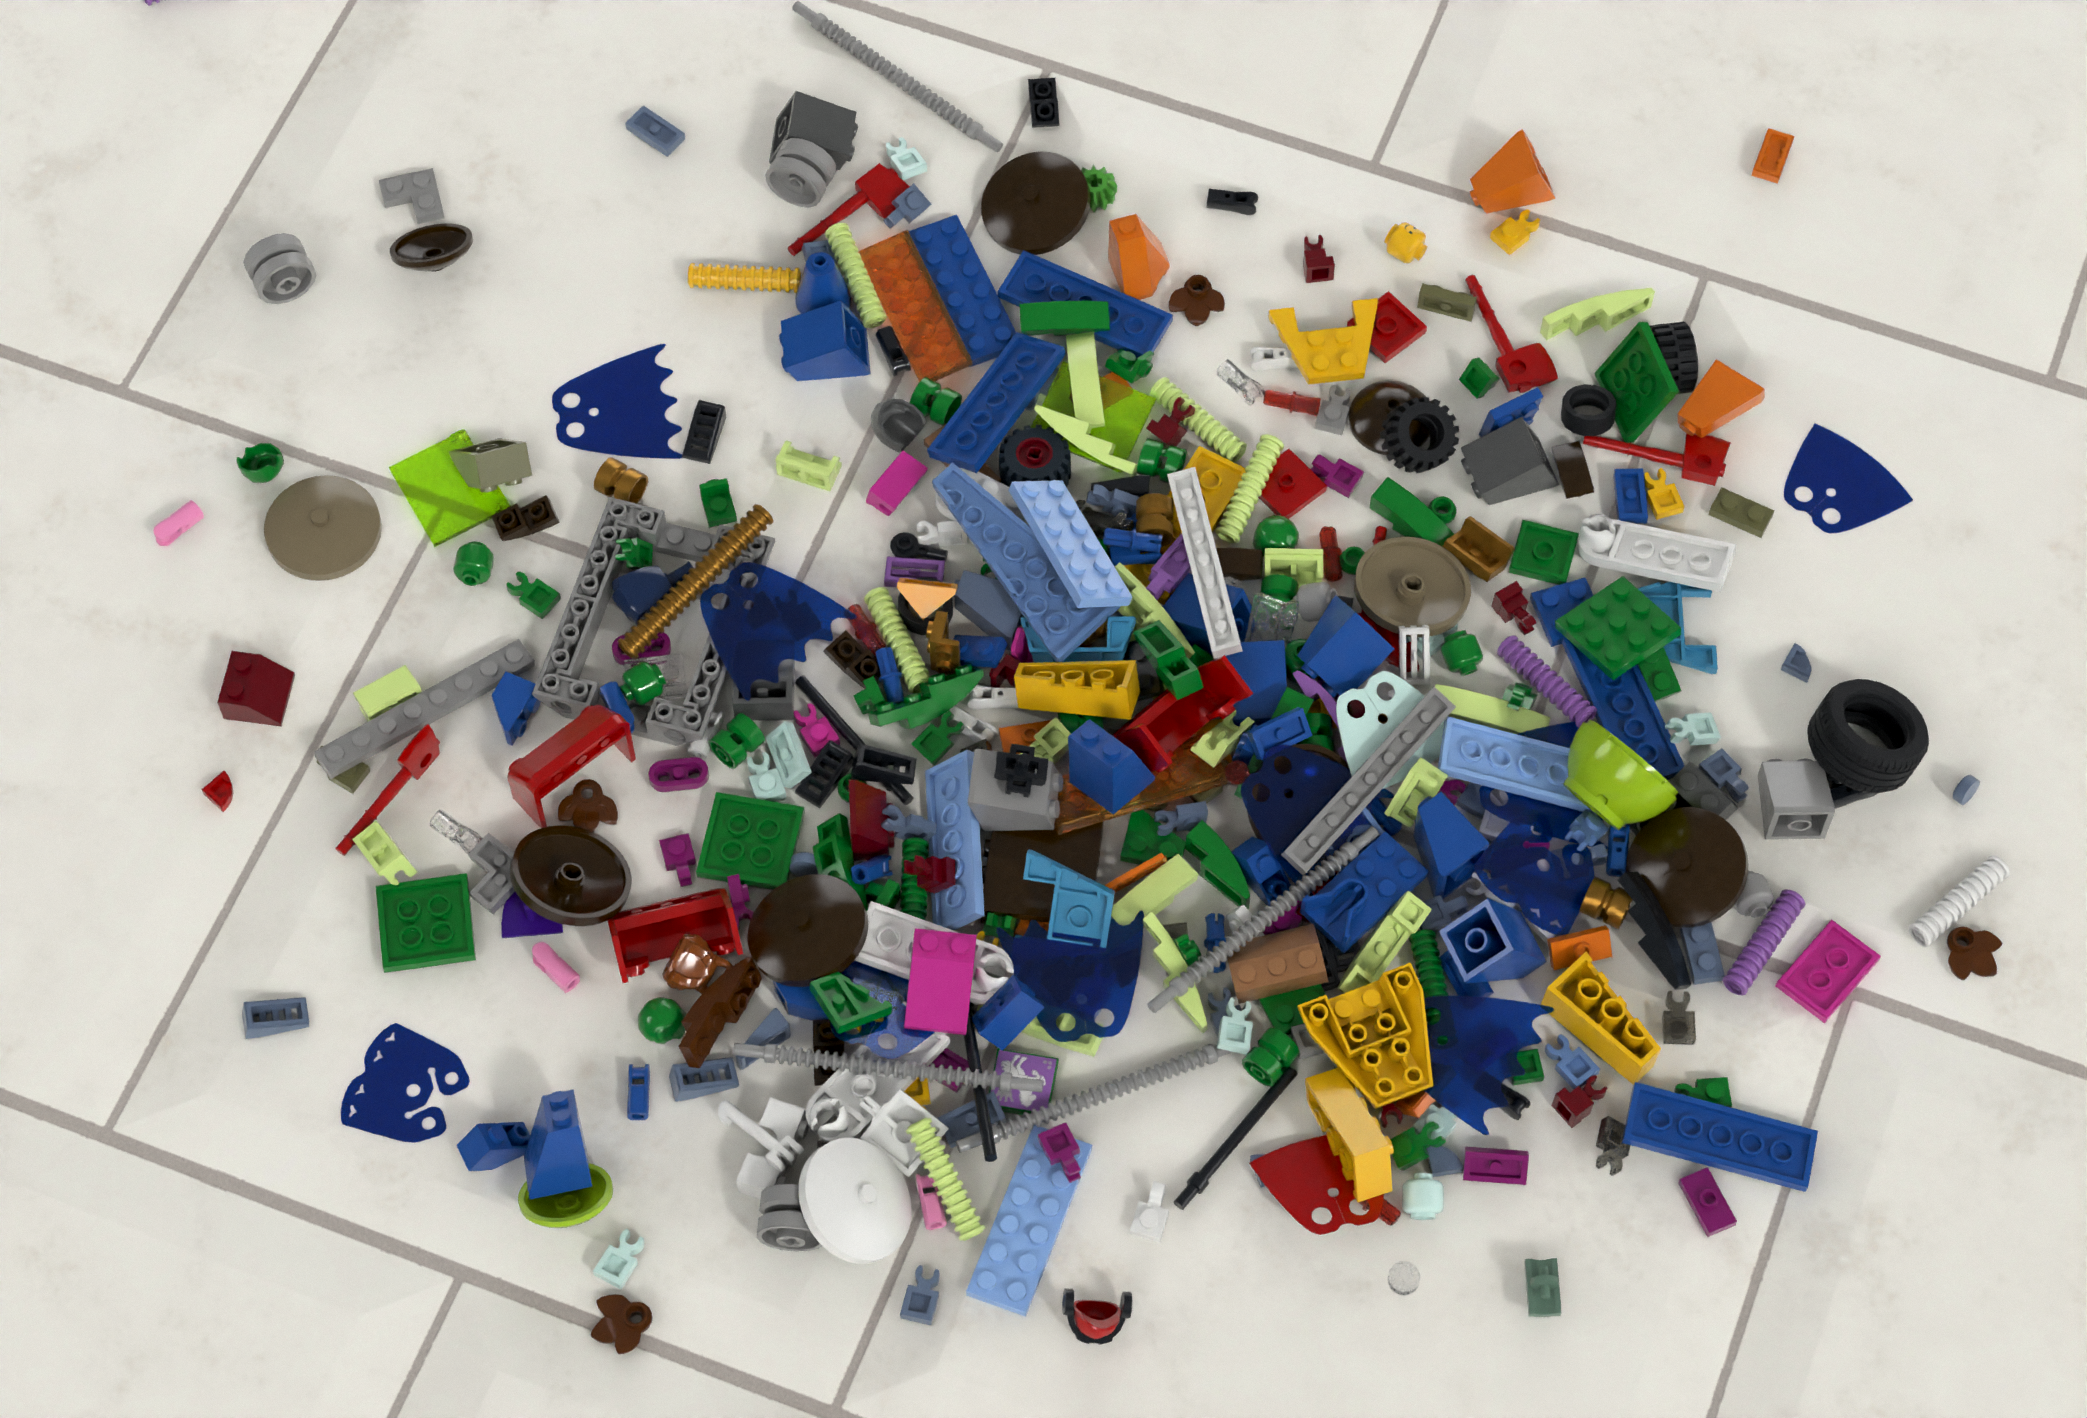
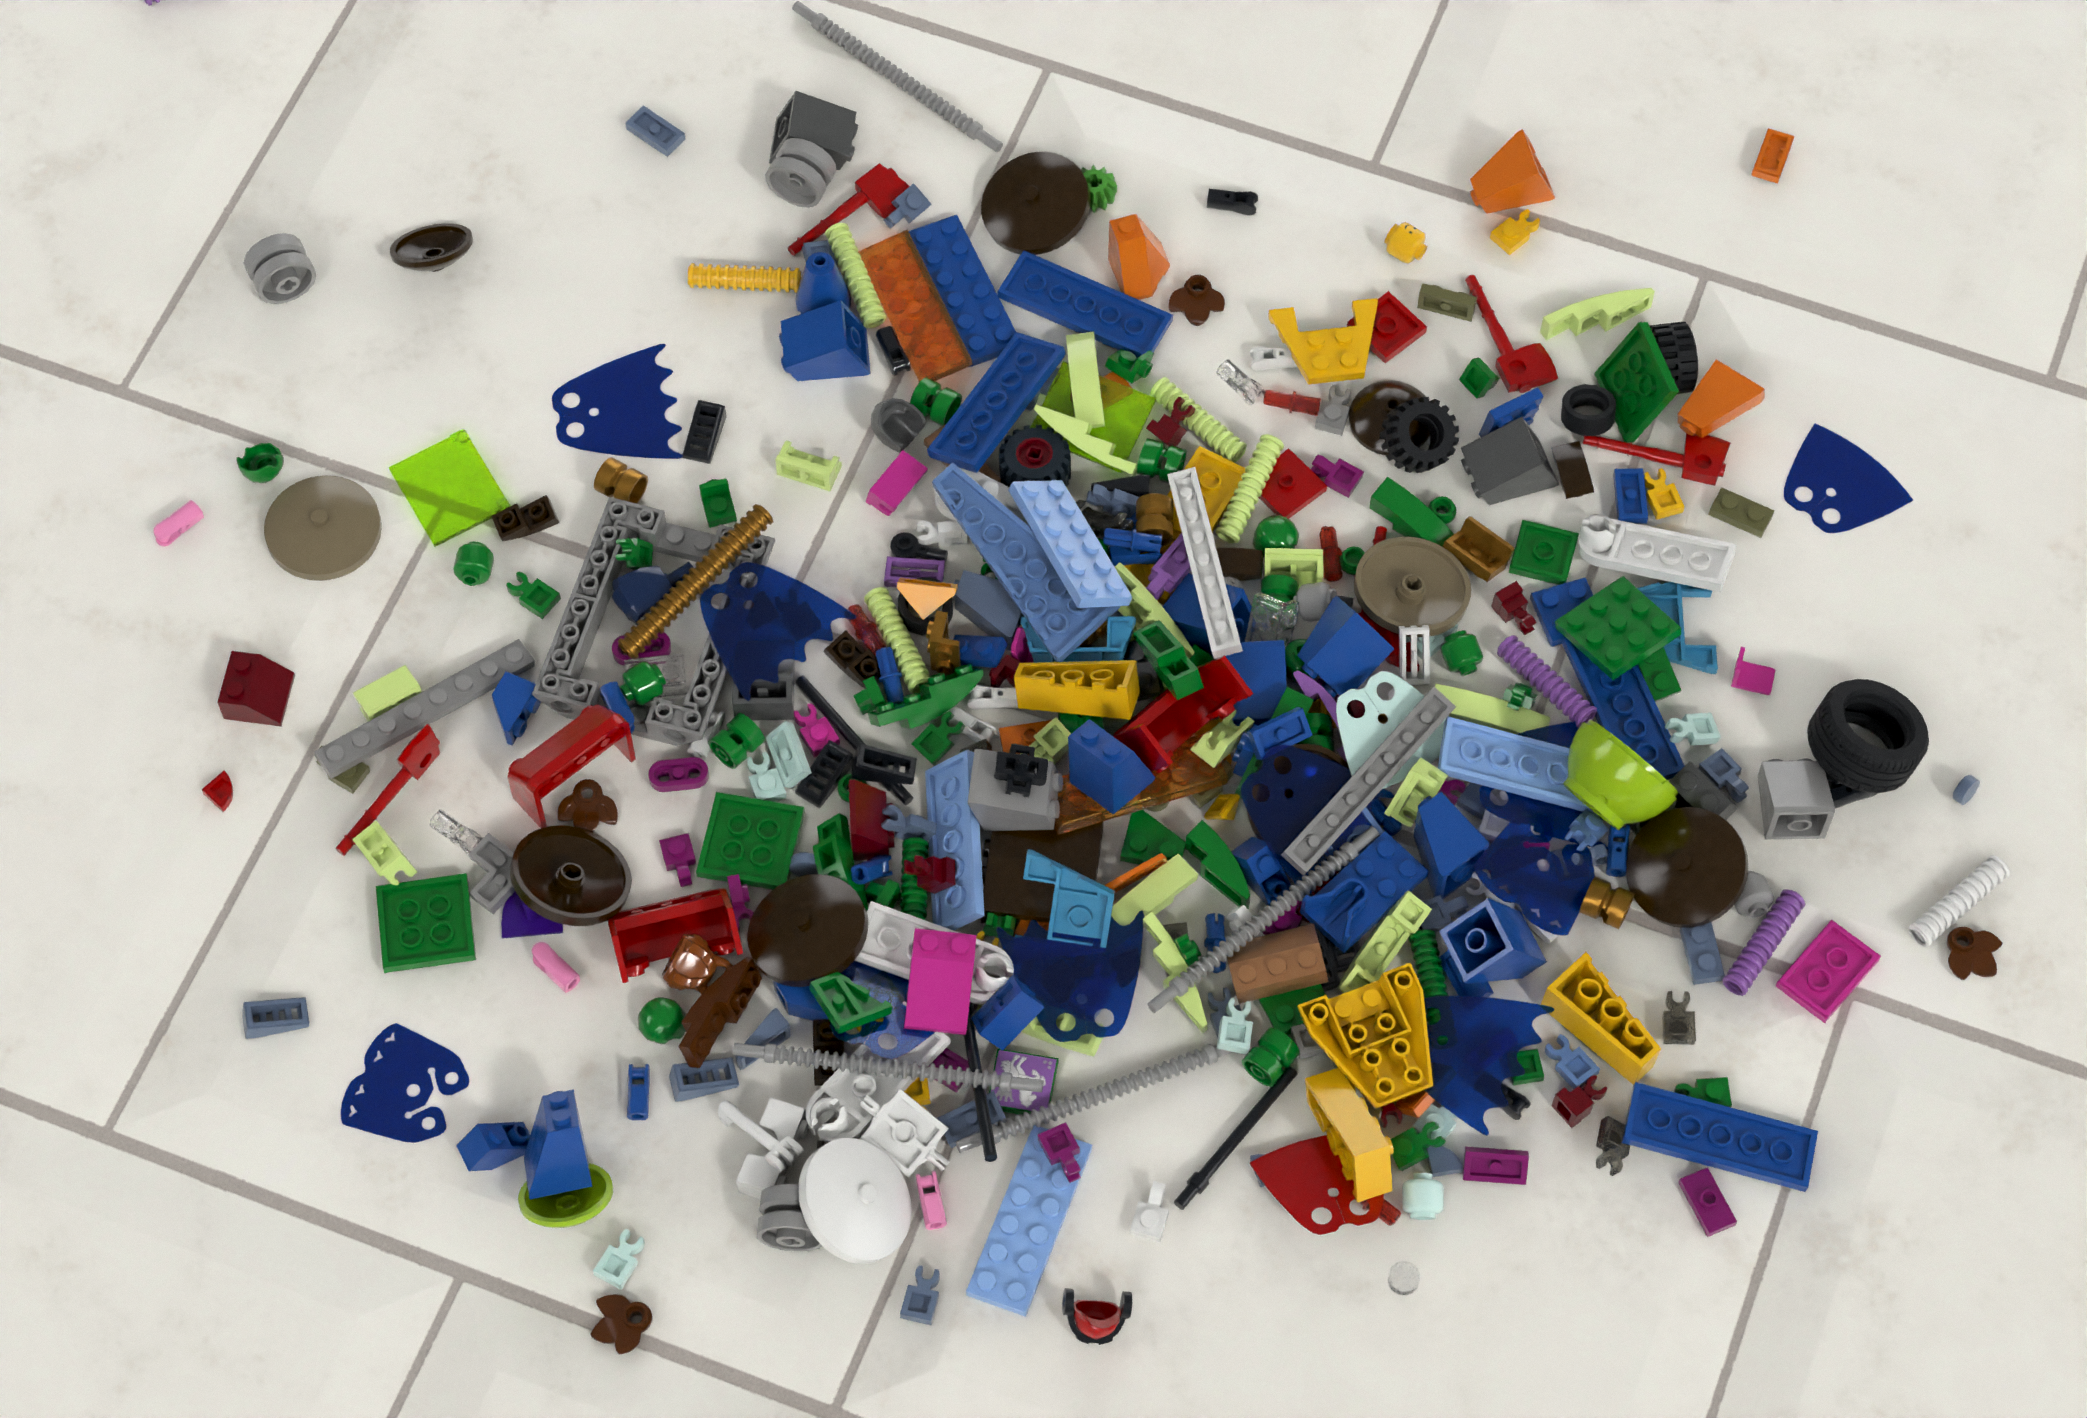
(414, 188): light grey plate -> none
(492, 463): olive slope -> none
(905, 161): light aqua plate -> none
(945, 1179): yellowish green piece -> none
(1043, 102): black slope -> none
(1064, 317): green slope -> none
(1183, 818): sand blue plate -> none
(1223, 807): none -> yellow slope
(1236, 772): clear red axle -> none
(1316, 264): dark red piece -> none
(1542, 1287): sand green hips -> none
(1568, 948): orange plate -> none
(1660, 940): black slope -> none
(1752, 676): none -> dark pink bracket
(1797, 663): sand blue tile -> none

